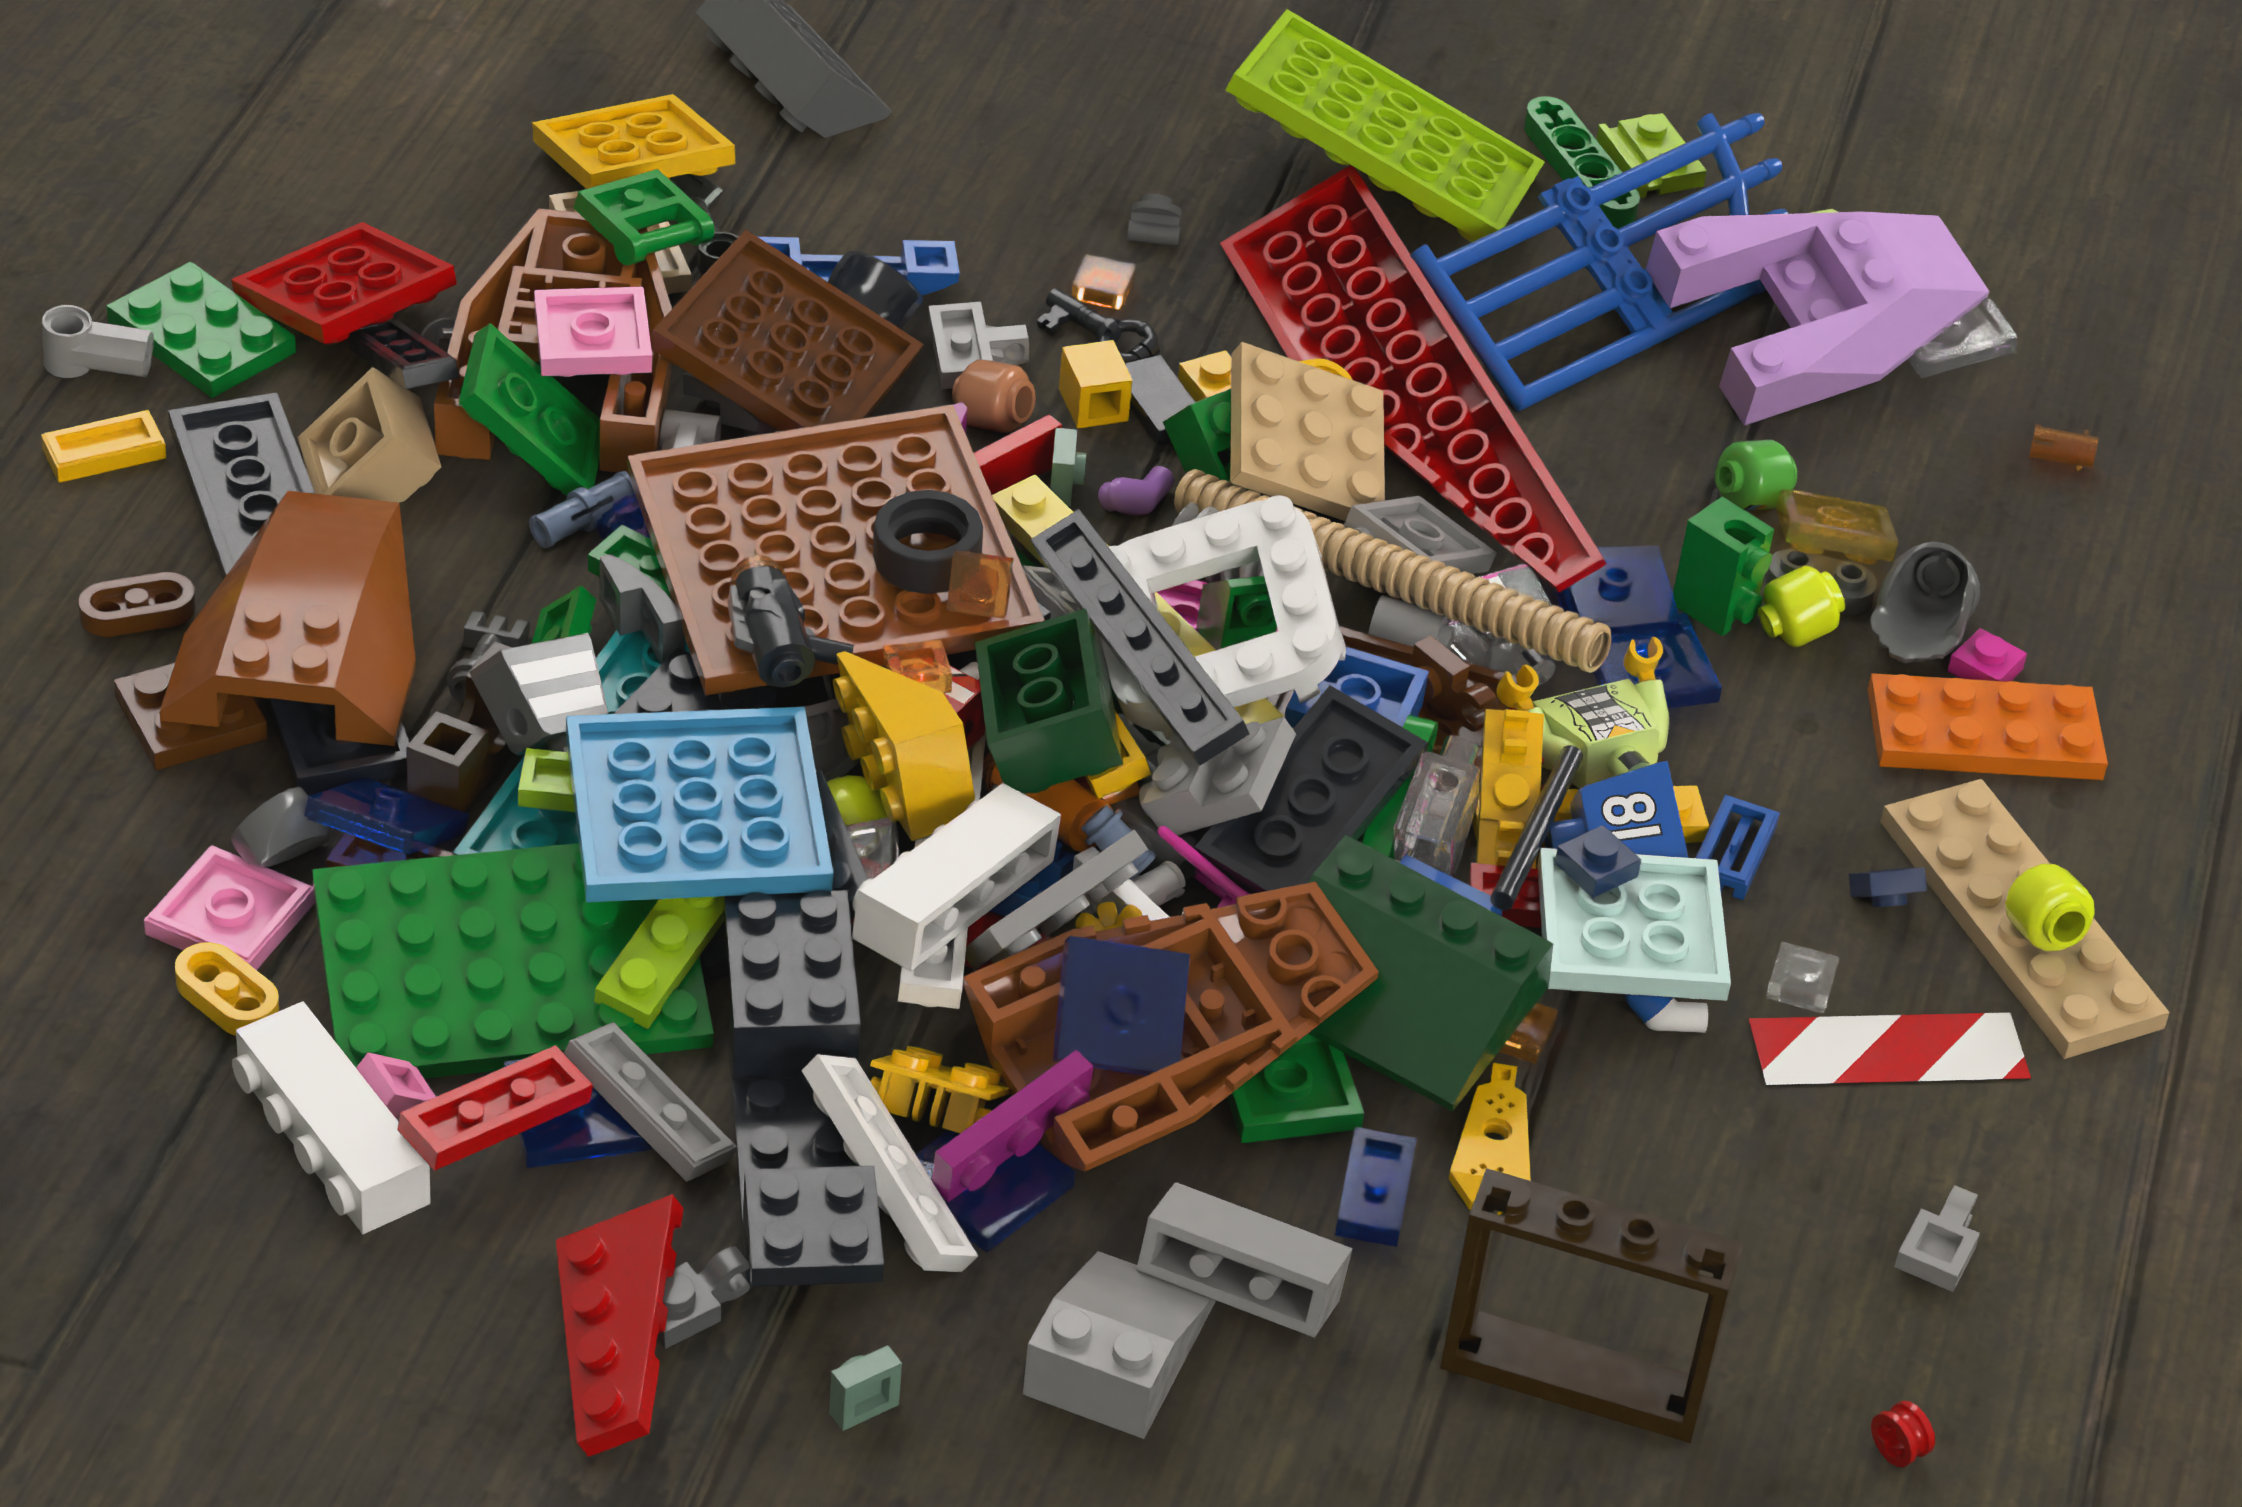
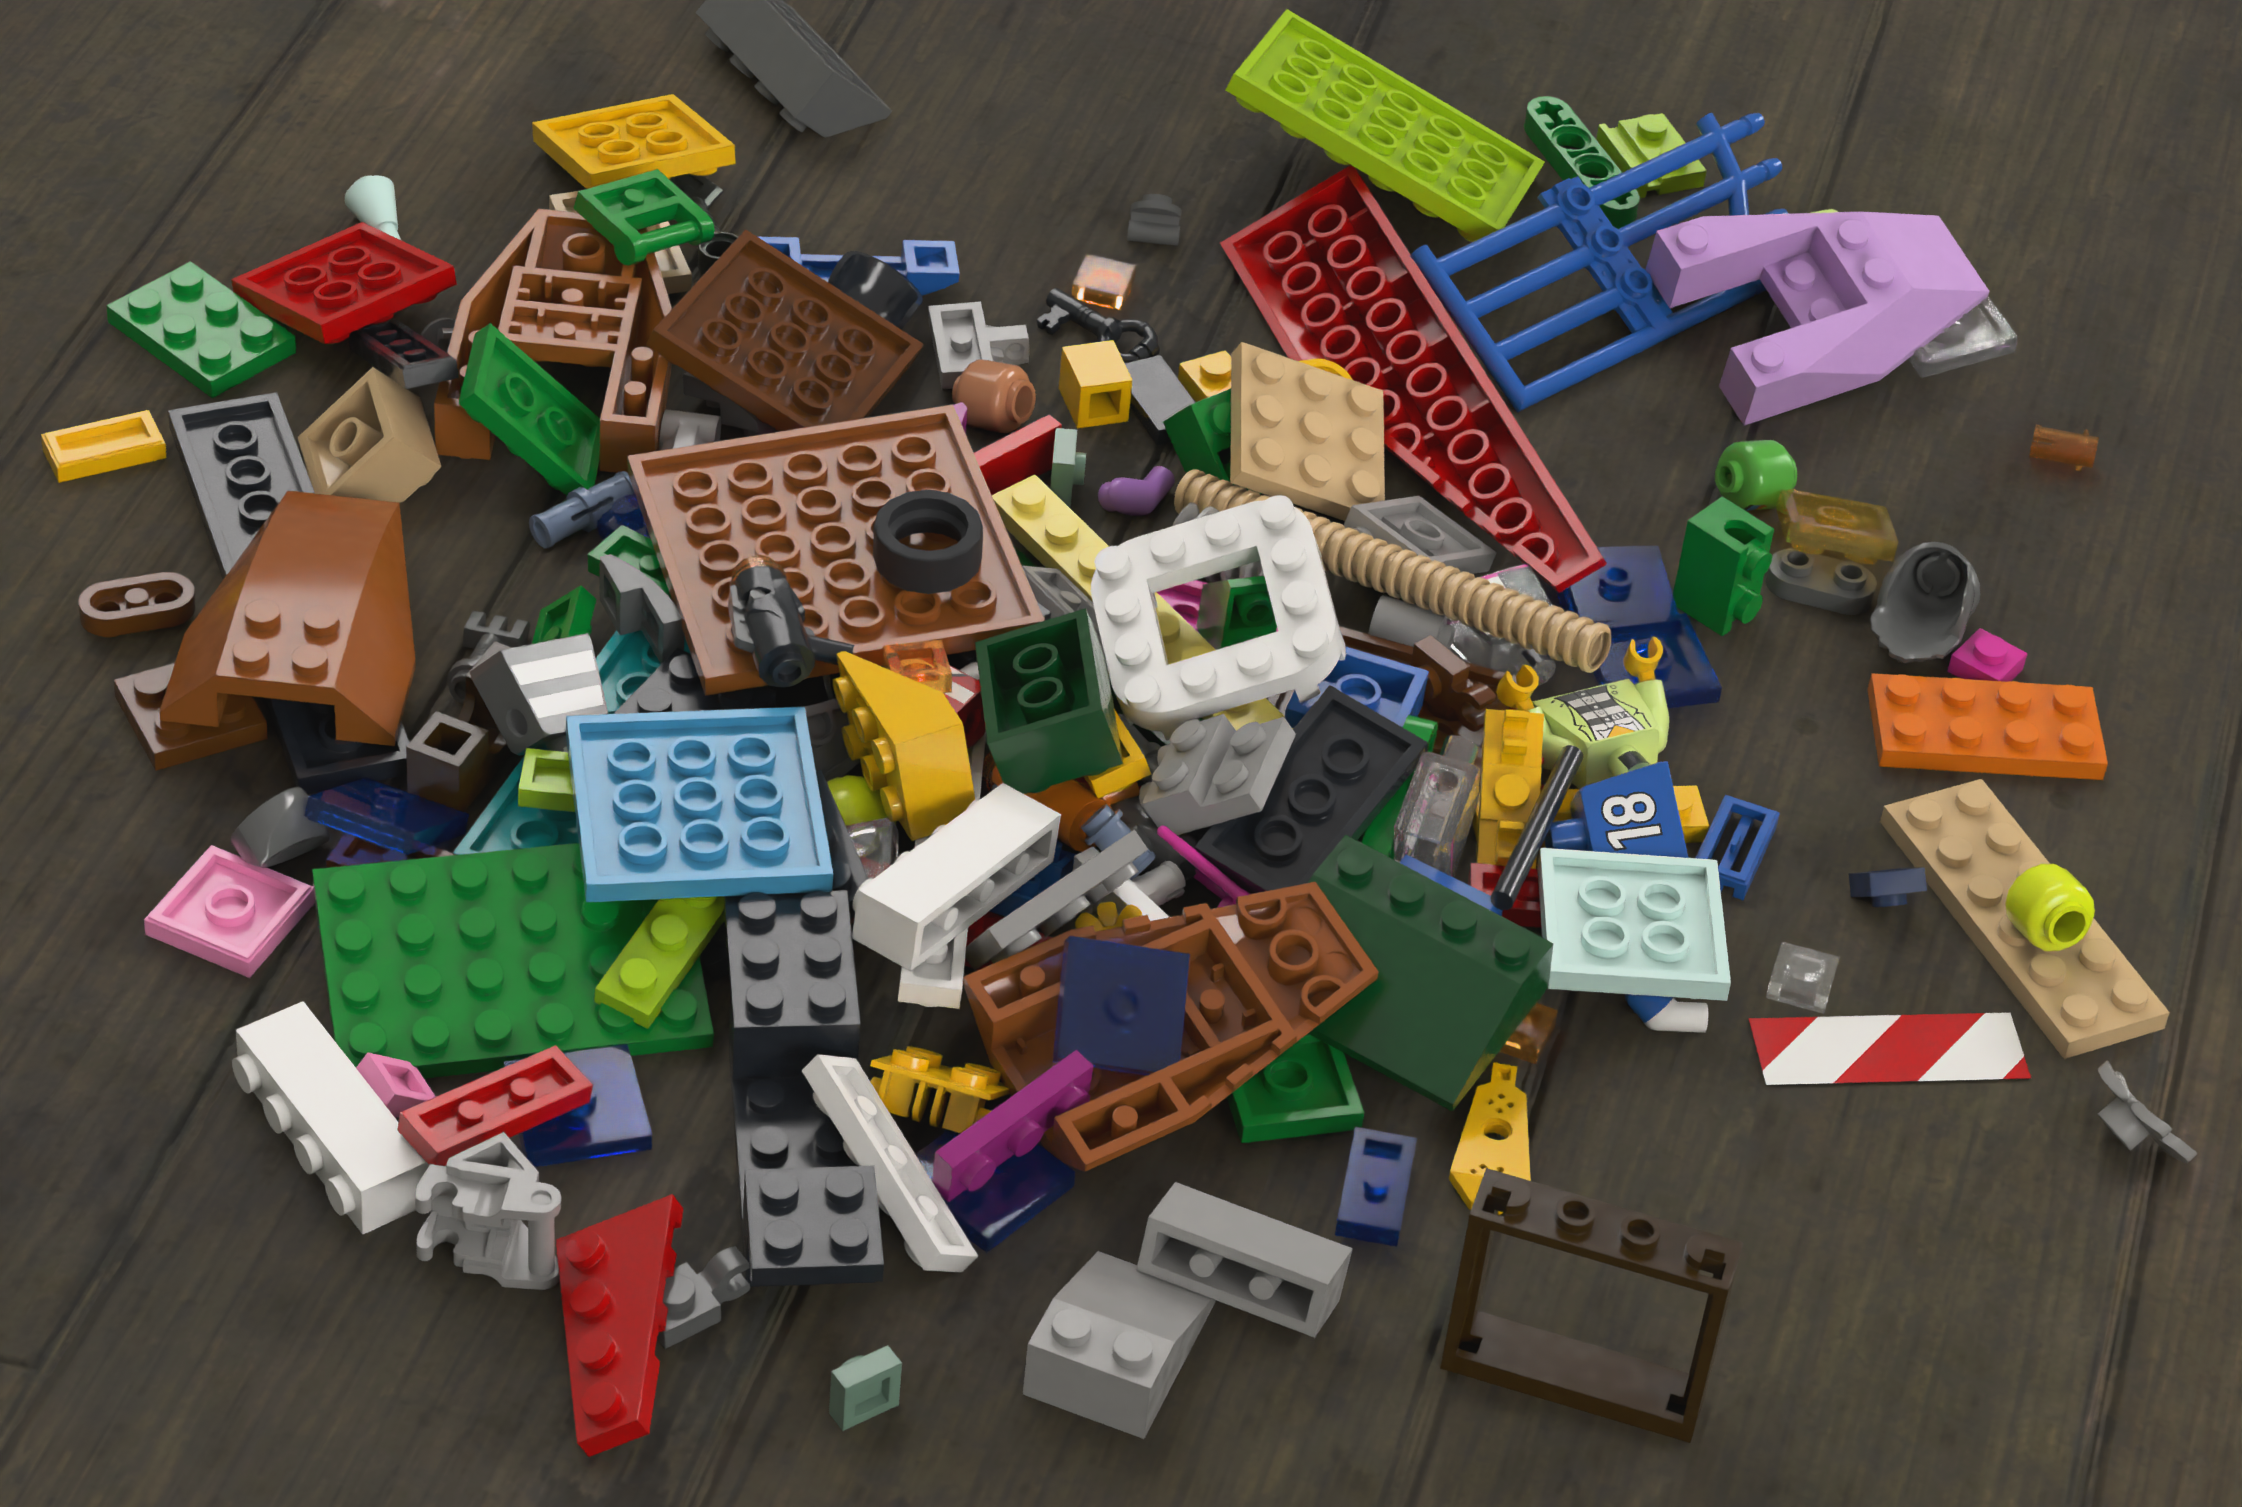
(78, 344): light grey piece -> none
(236, 989): yellow plate -> none
(374, 203): none -> light aqua cone
(481, 1208): none -> light grey piece
(592, 331): bright pink plate -> none
(650, 1101): light grey tile -> none
(980, 584): clear orange plate -> none
(1140, 637): plate -> none
(1597, 861): dark blue plate -> none
(1801, 606): neon yellow head -> none
(1903, 1434): red bush -> none
(1942, 1244): light grey plate -> none
(2134, 1122): none -> light grey animal

